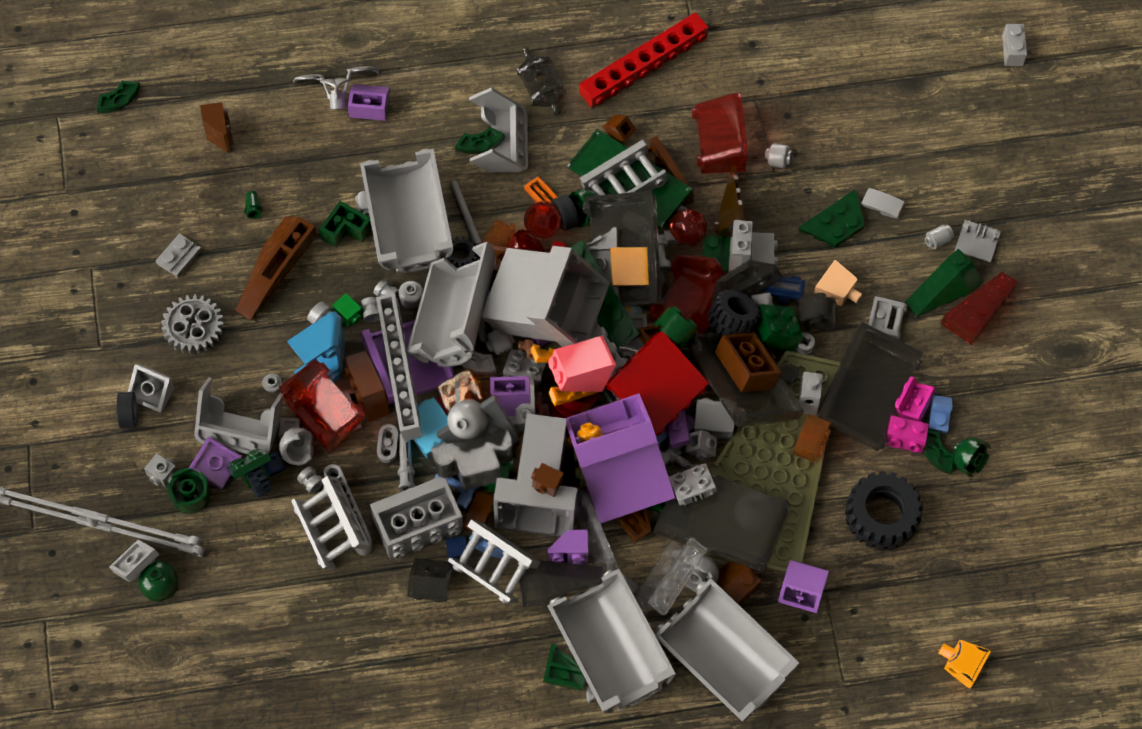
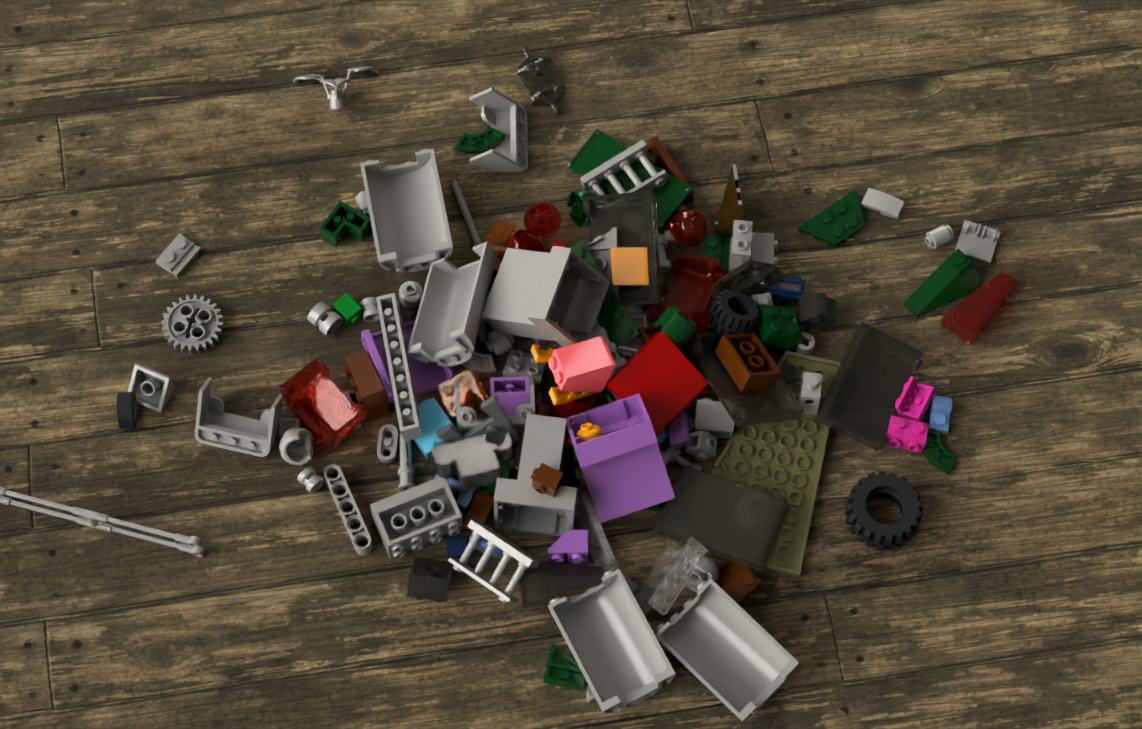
(118, 98): dark green tile -> none
(134, 561): light grey plate -> none
(158, 581): dark green cylinder -> none
(160, 470): light grey brick -> none
(190, 501): dark green brick -> none
(213, 462): medium lavender plate -> none
(217, 125): reddish brown slope -> none
(252, 205): dark green cone -> none
(252, 471): dark green plate -> none
(271, 387): light grey plate -> none
(275, 262): reddish brown wedge -> none
(275, 465): dark blue tile -> none
(322, 342): dark azure windscreen -> none
(347, 522): light grey fence -> none
(368, 102): medium lavender slope -> none
(384, 288): light grey wheel -> none
(463, 245): black tyre -> none
(467, 419): light grey cylinder -> none
(526, 345): nougat arm -> none
(536, 198): orange tile -> none
(568, 212): black tyre -> none
(619, 127): reddish brown brick -> none
(636, 525): reddish brown wing -> none
(648, 51): red brick -> none
(693, 483): light grey hinge -> none
(721, 134): clear red windscreen -> none
(779, 155): light grey head -> none
(803, 586): medium lavender slope -> none
(811, 438): clear orange brick -> none
(838, 284): light nougat torso -> none
(881, 313): light grey plate -> none
(964, 661): light orange torso -> none
(971, 455): dark green cylinder -> none
(1014, 45): light grey brick -> none

